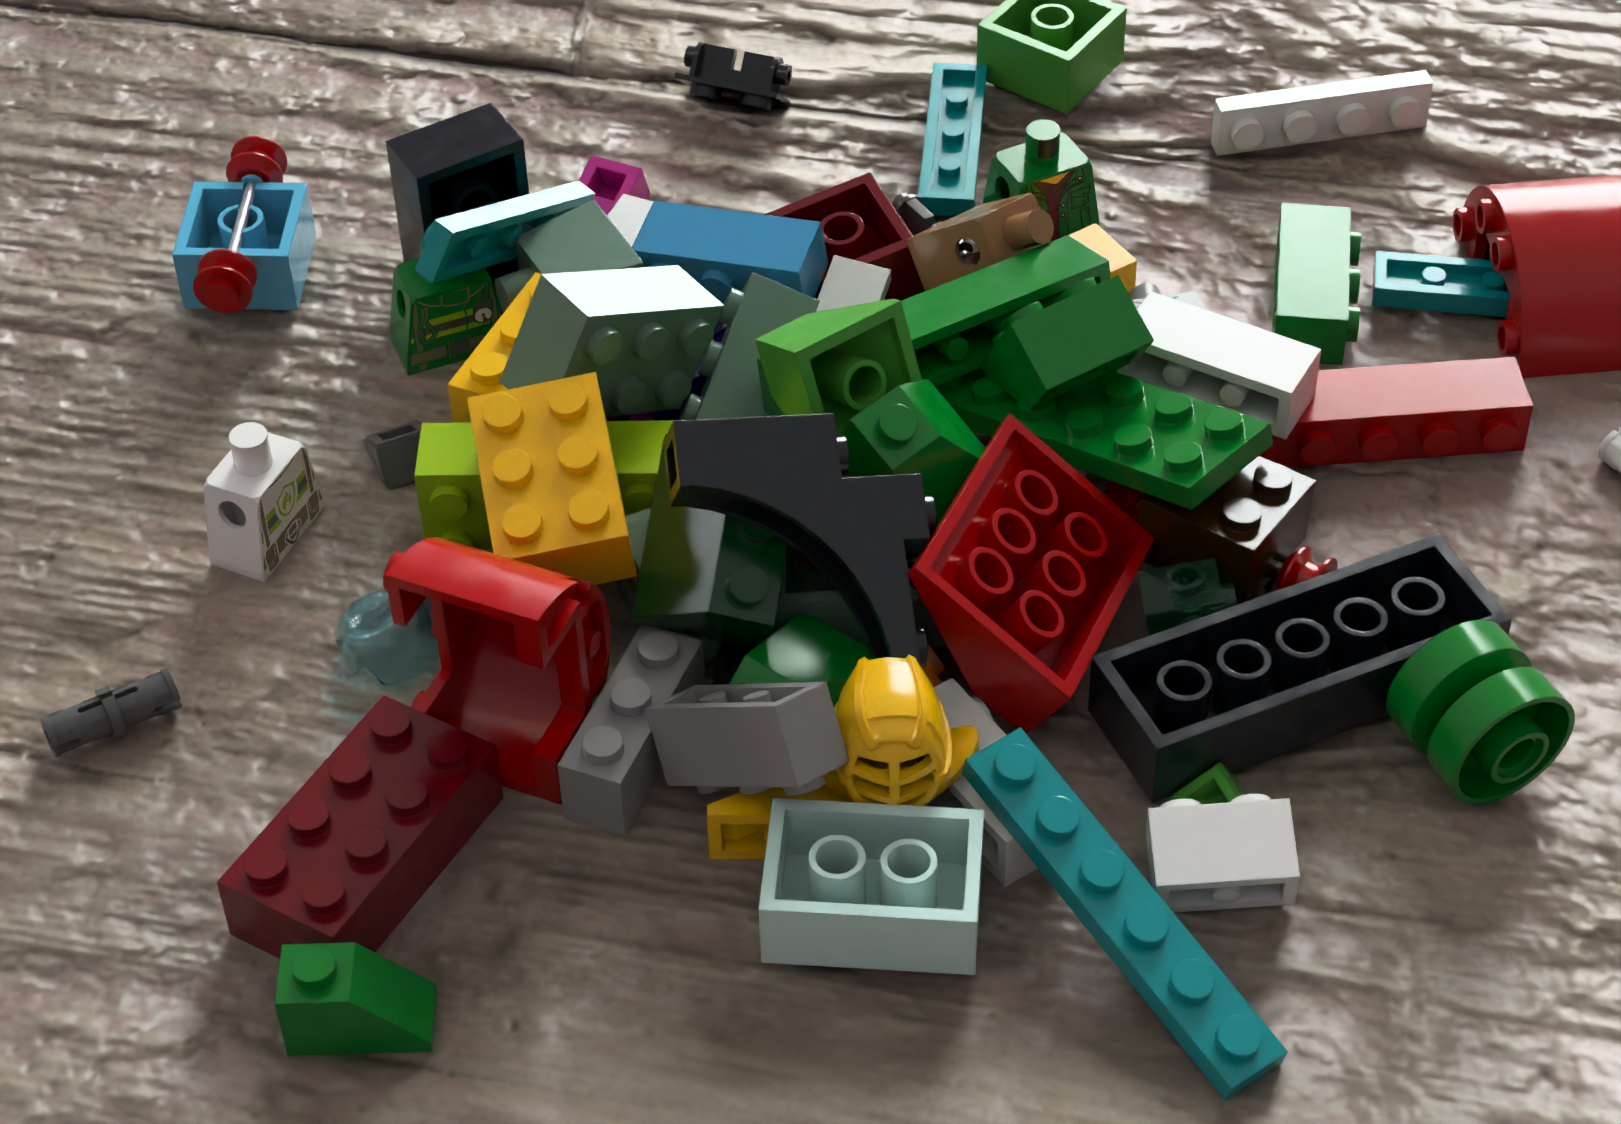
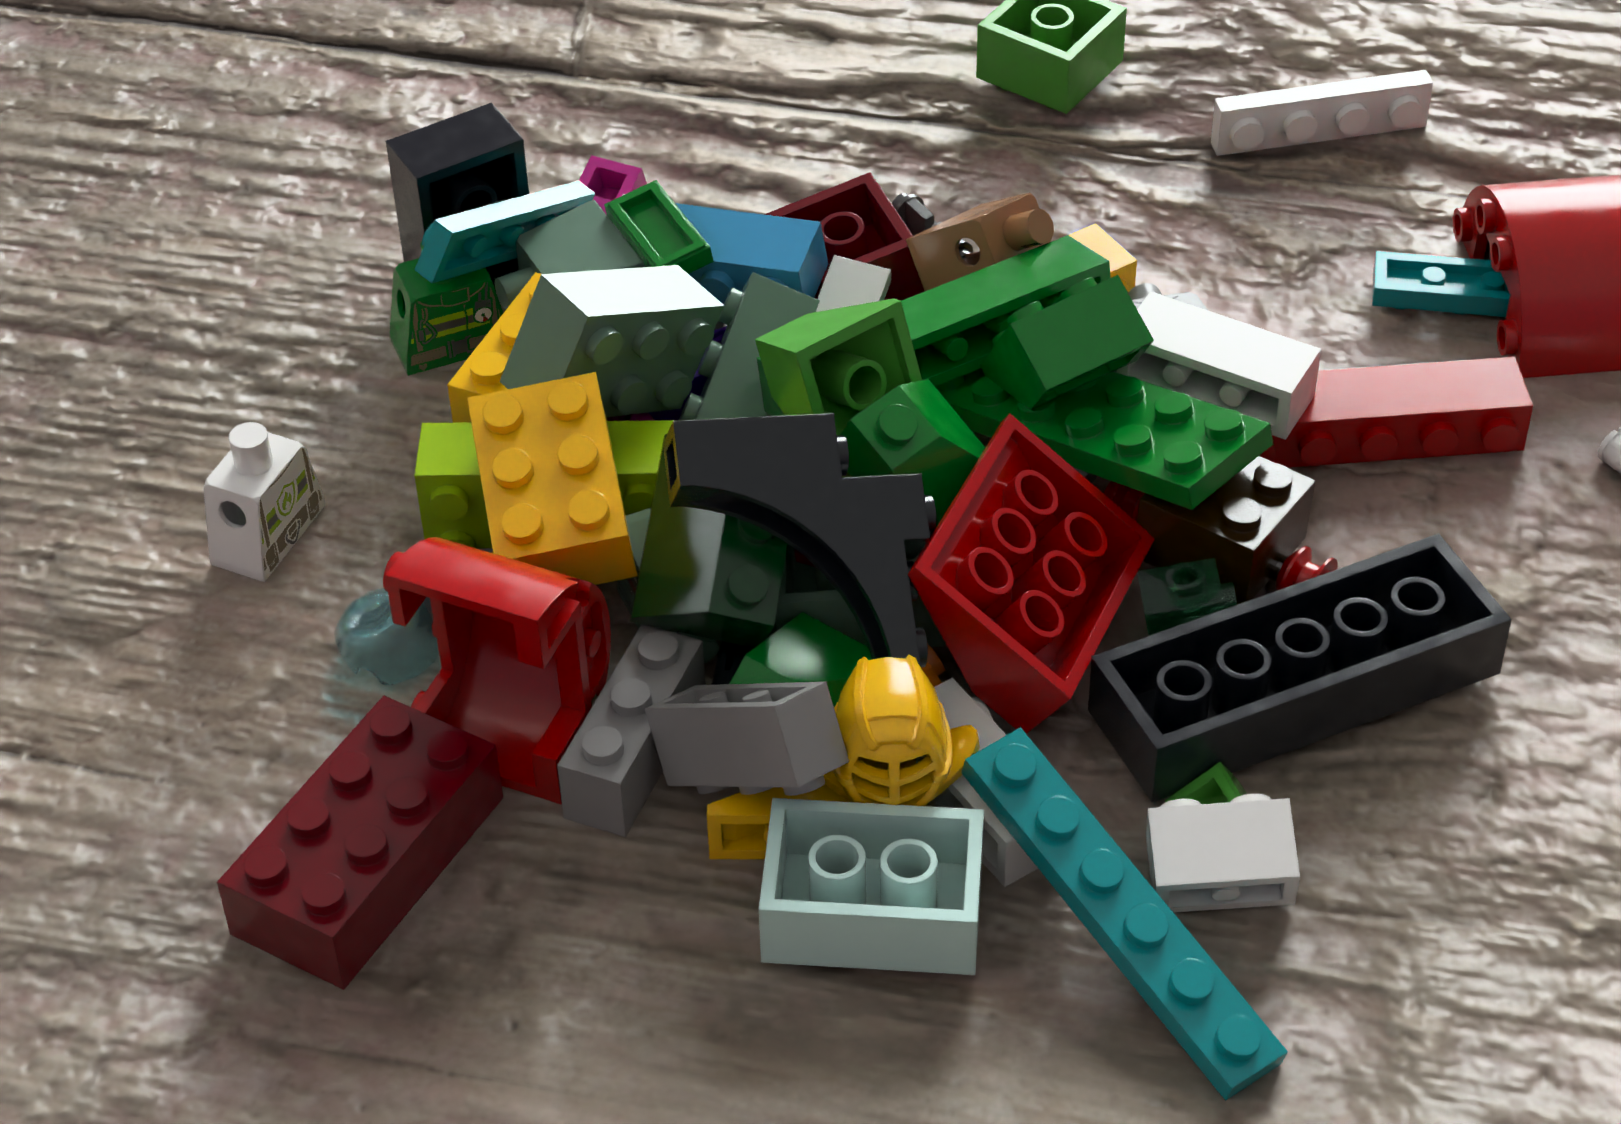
(110, 712): dark grey pin -> none
(246, 237): medium azure brick -> none
(351, 1002): green slope -> none
(395, 453): dark grey slope -> none
(658, 229): none -> green tile
(714, 74): black hinge -> none
(953, 138): plate -> none
(1050, 170): green torso -> none
(1316, 278): brick -> none
(1479, 711): green wheel -> none

